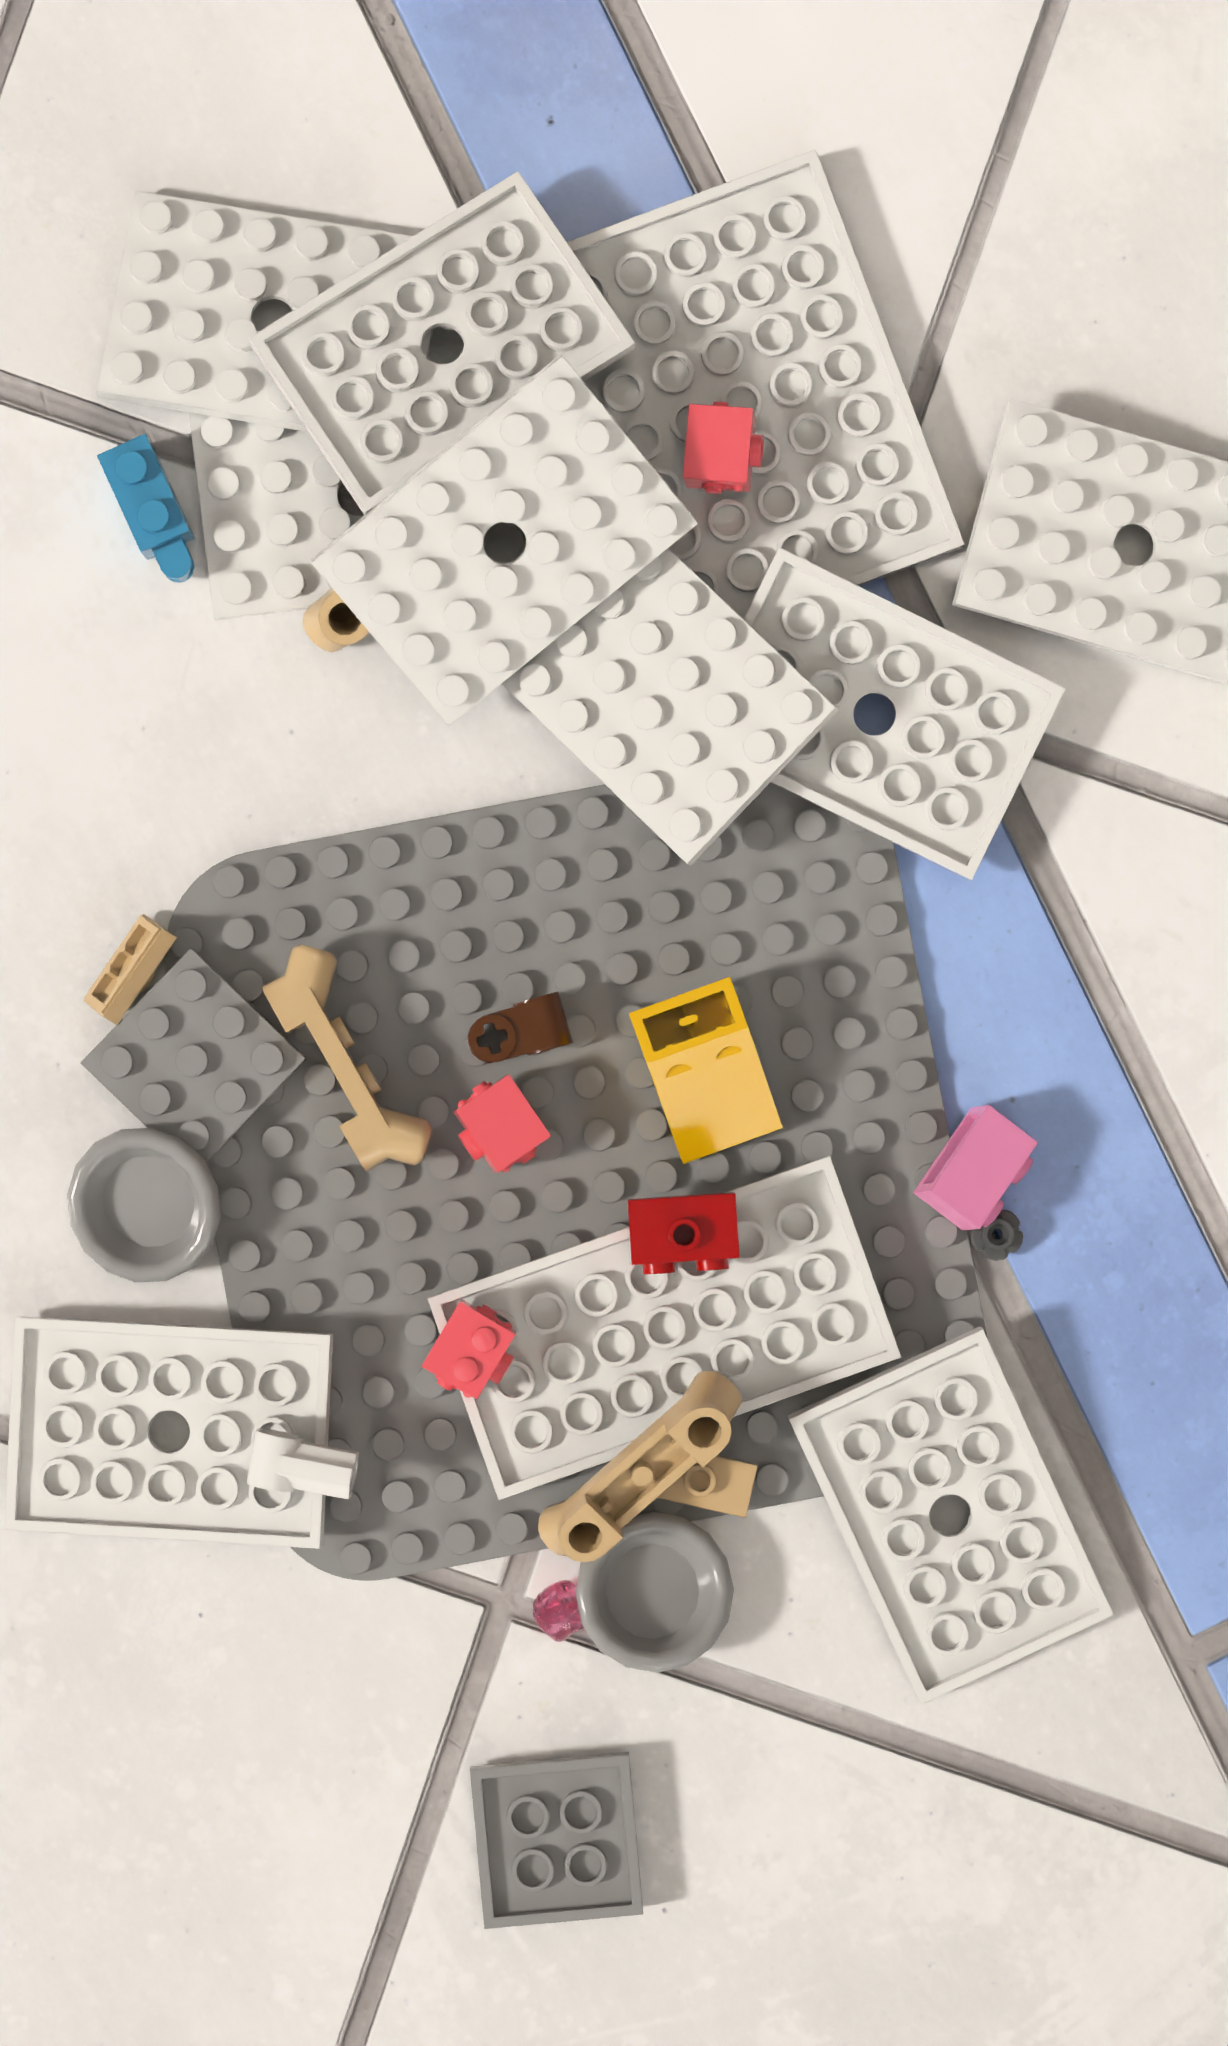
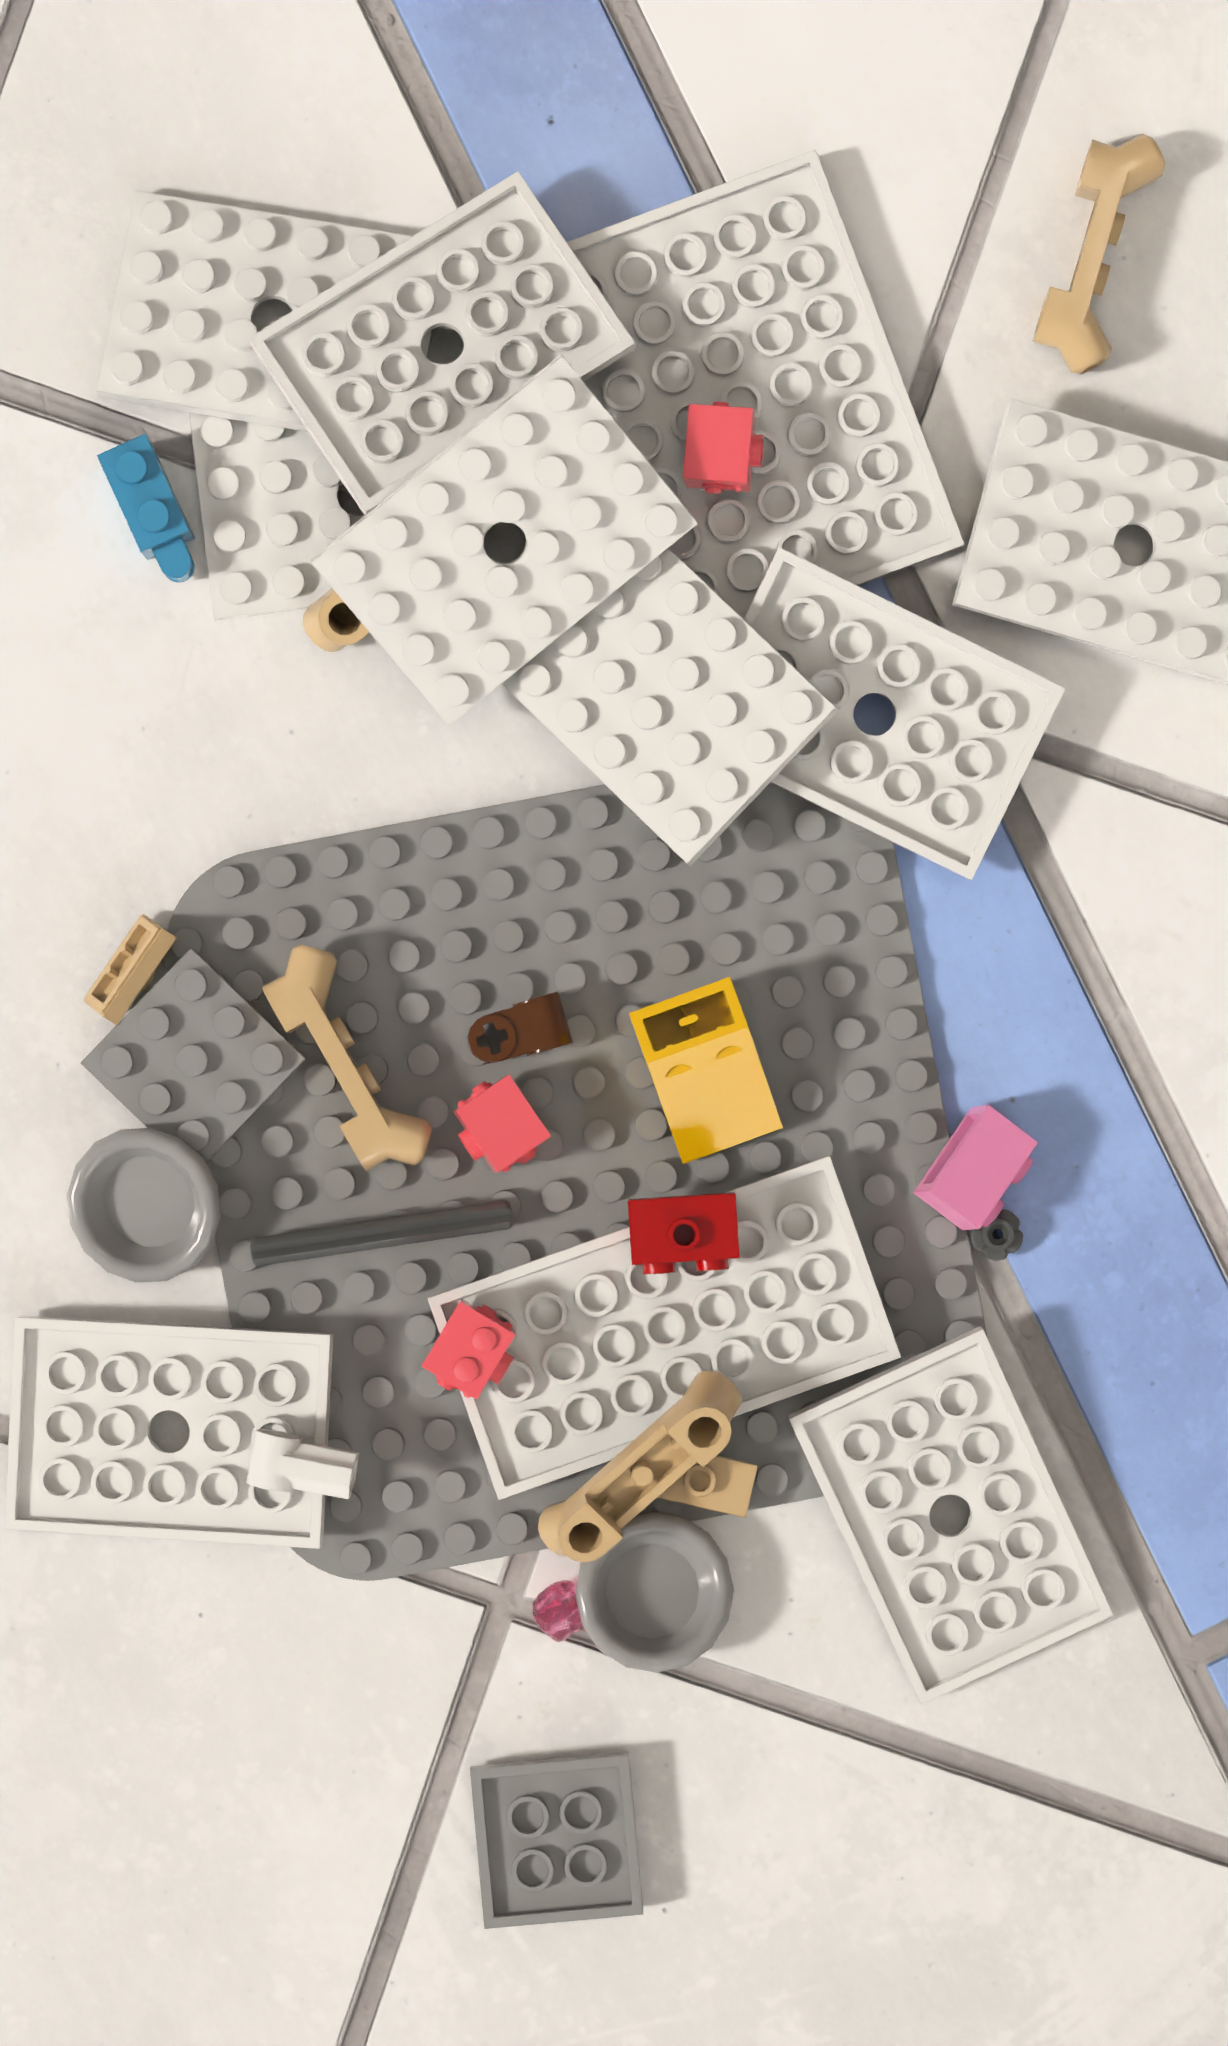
(381, 1233): none -> dark grey axle
(1105, 178): none -> tan plate

